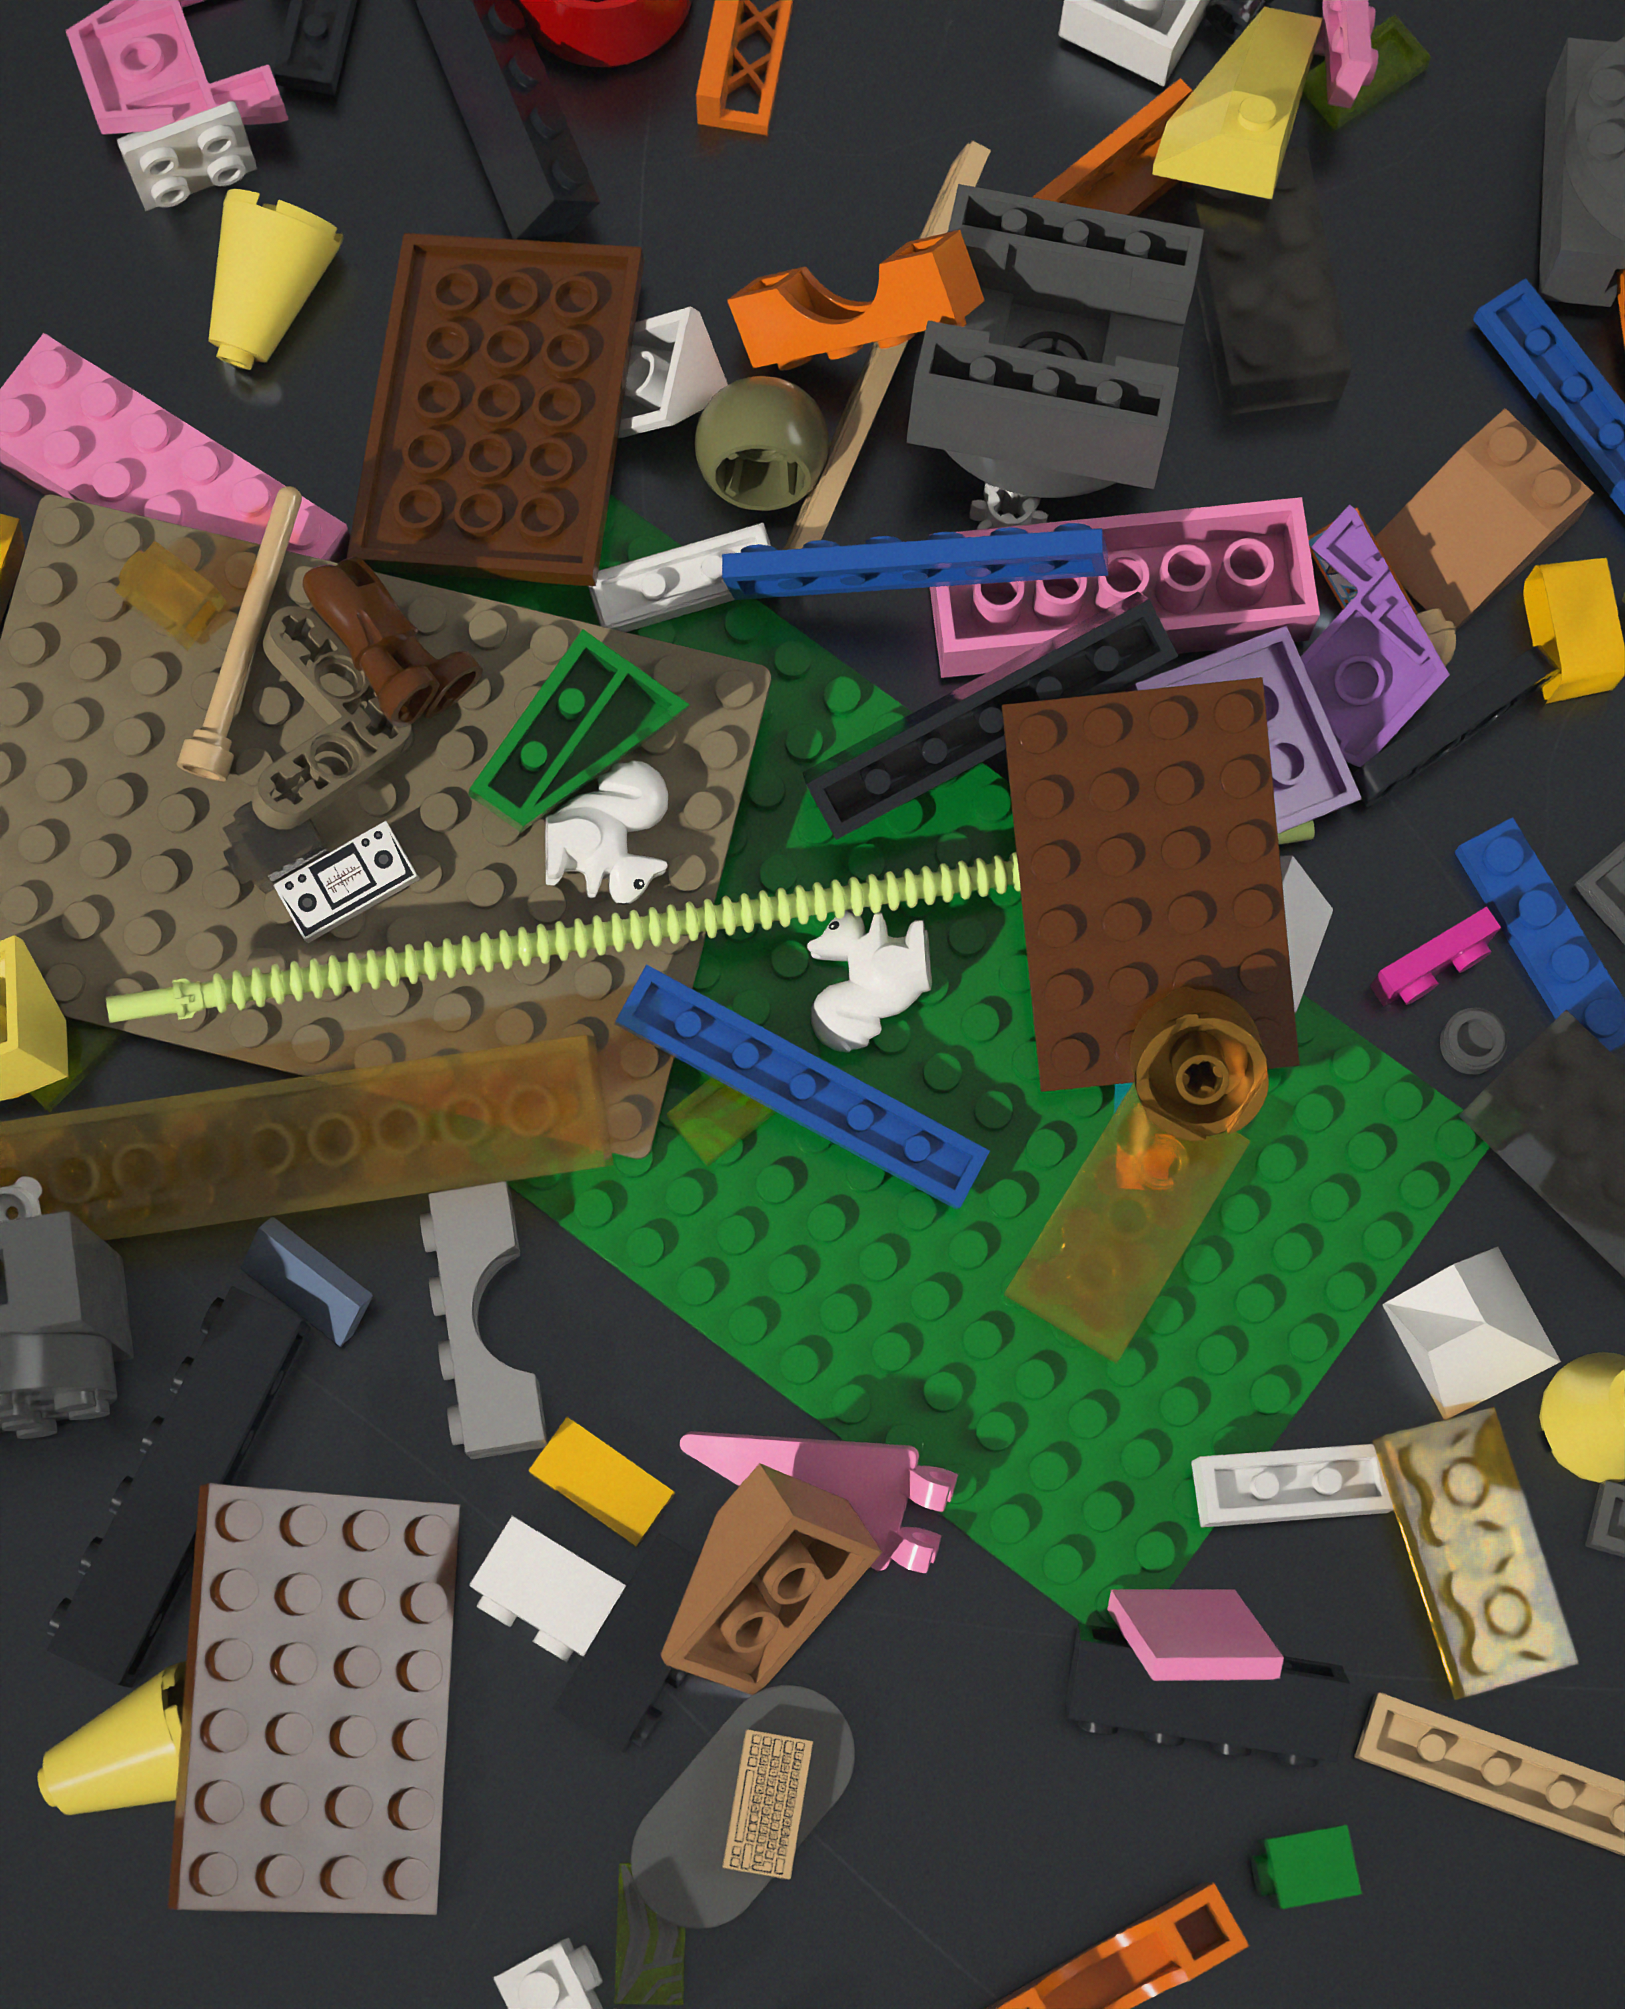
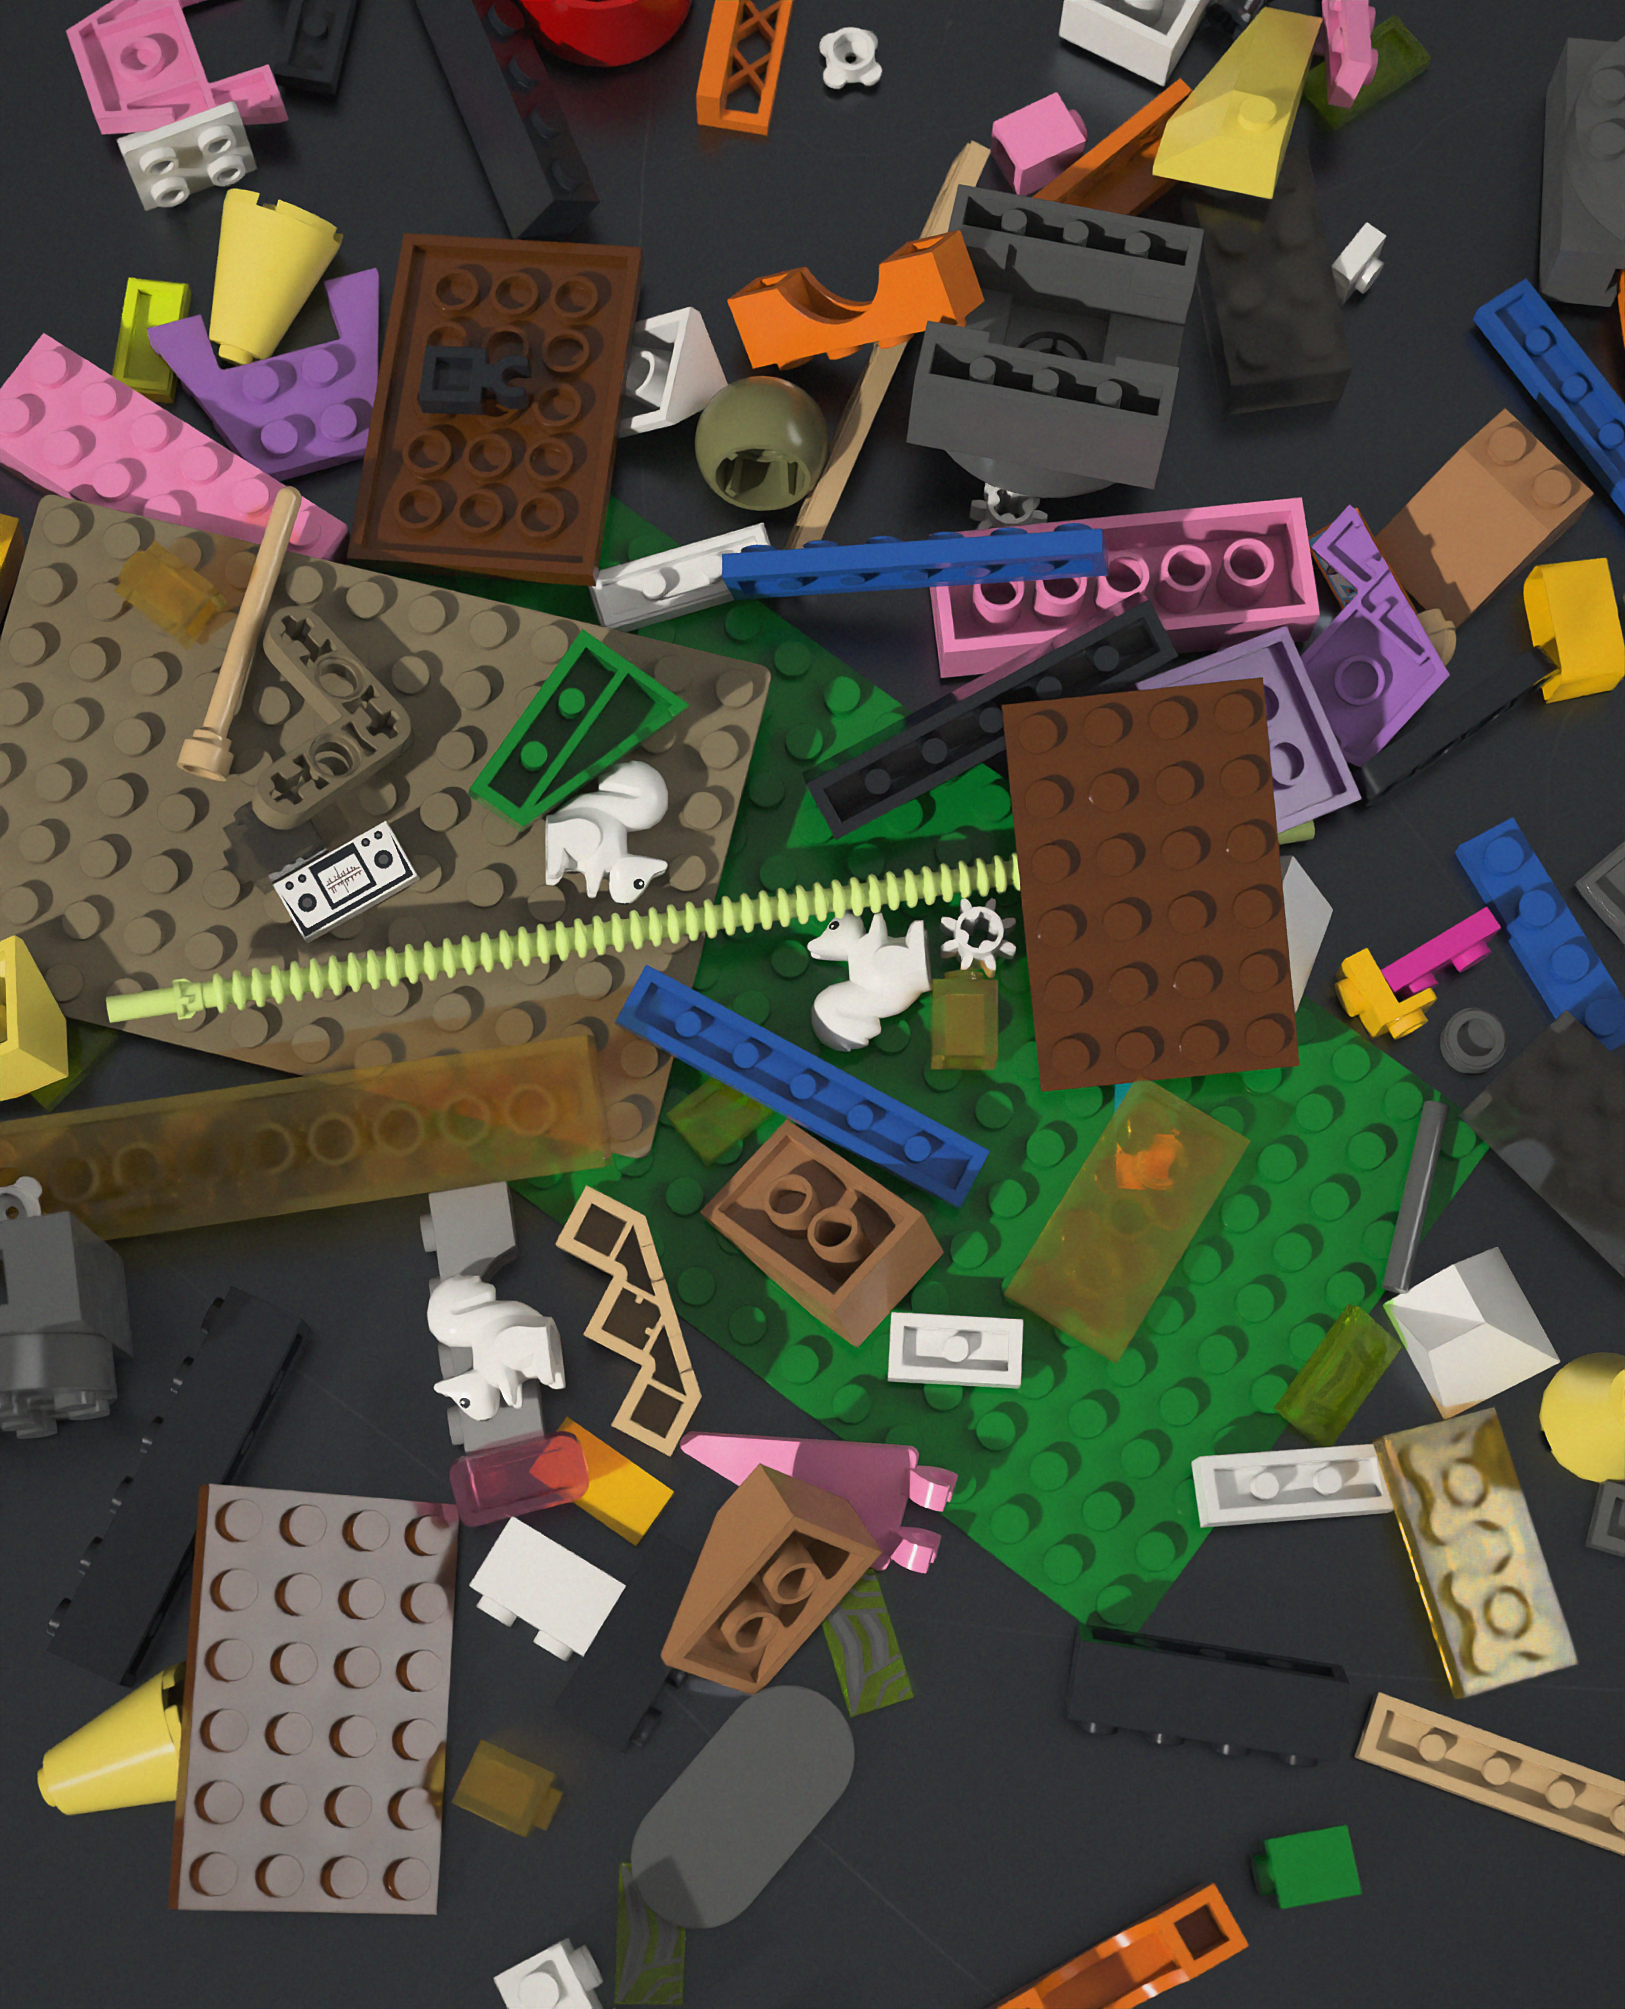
(135, 362): none -> neon yellow tile
(296, 407): none -> medium lavender wing
(306, 1281): sand blue tile -> none
(386, 643): reddish brown piece -> none
(462, 379): none -> black plate
(506, 1341): none -> white animal
(508, 1790): none -> clear yellow brick
(519, 1478): none -> clear pink piece
(635, 1318): none -> tan brick
(767, 1804): tan tile -> none
(824, 1232): none -> medium nougat slope
(854, 43): none -> white plate
(866, 1649): none -> tile
(955, 1350): none -> white plate
(964, 1021): none -> clear yellow brick
(966, 925): none -> white gear
(1037, 143): none -> bright pink brick
(1195, 1634): bright pink tile -> none
(1208, 1098): pearl gold brick -> none
(1338, 1376): none -> clear neon green tile
(1359, 263): none -> white plate
(1367, 994): none -> yellow bracket
(1415, 1197): none -> dark grey bar

